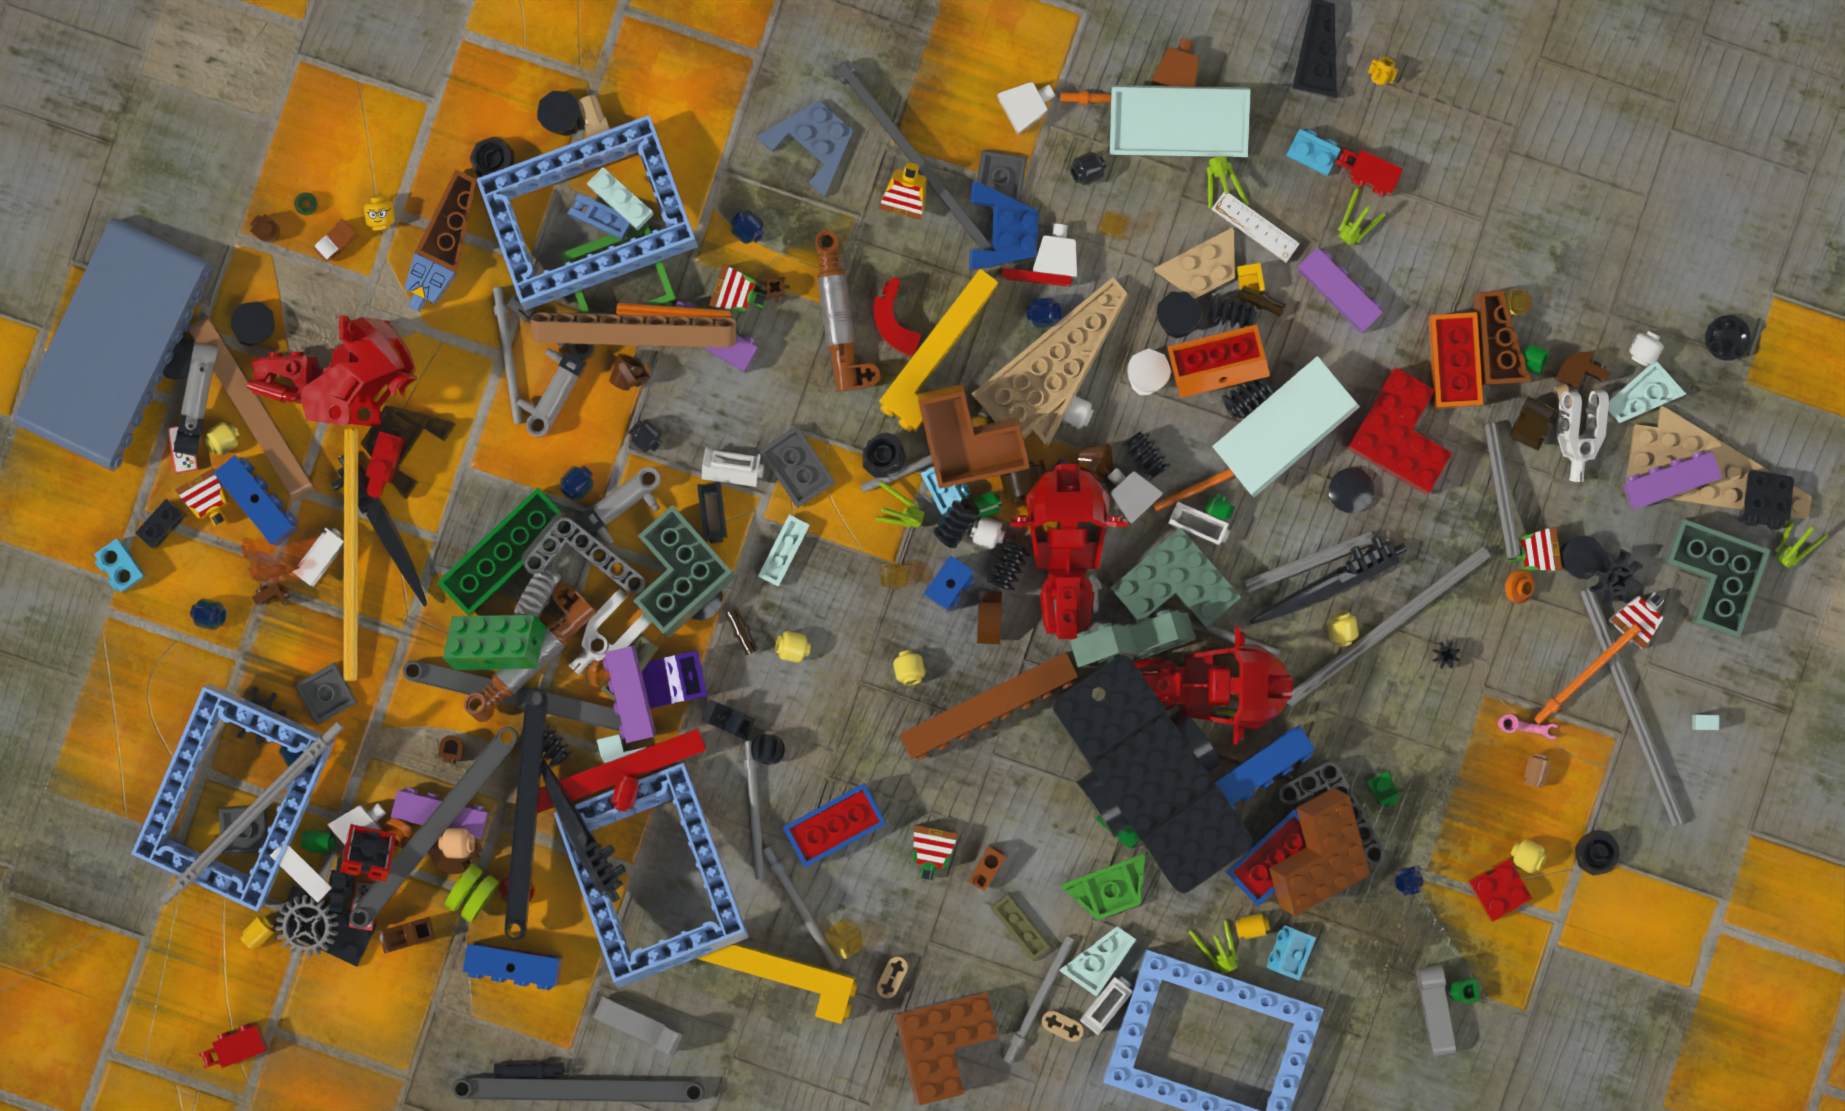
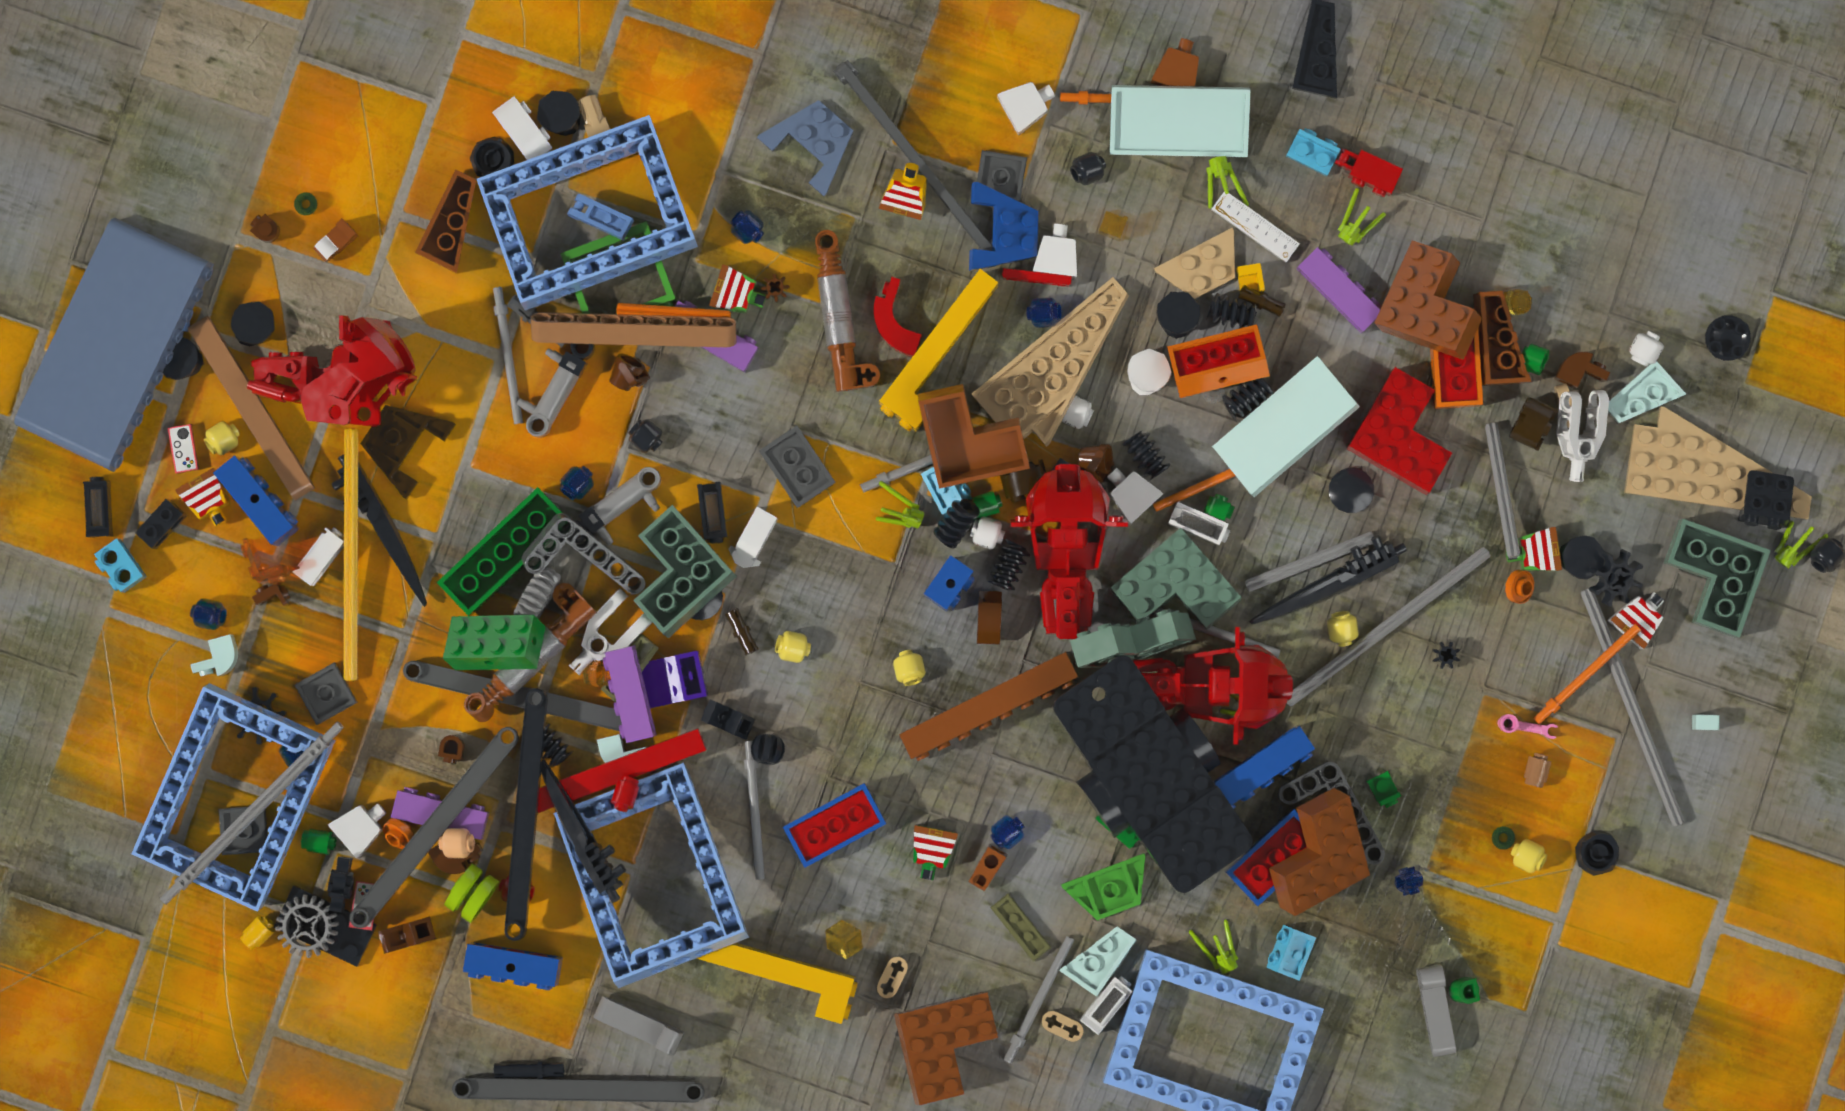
(98, 507): none -> black window
(195, 399): light grey piece -> none
(224, 657): none -> light aqua brick
(236, 1047): red brick -> none
(302, 873): white sticker -> none
(368, 852): piece -> none
(379, 213): yellow head -> none
(383, 463): red brick -> none
(427, 281): medium blue torso -> none
(521, 128): none -> white brick
(620, 198): light aqua plate -> none
(731, 467): white window -> none
(753, 539): none -> white piece
(779, 869): light grey bar -> none
(783, 550): light aqua plate -> none
(883, 456): black hat -> none
(894, 575): clear yellow piece -> none
(1007, 832): none -> clear blue head
(1252, 926): yellow brick -> none
(1383, 70): yellow gear -> none
(1417, 305): none -> dark orange piece
(1500, 890): red piece -> none
(1510, 837): none -> clear green plate
(1672, 480): medium lavender brick -> none
(1827, 555): none -> black head

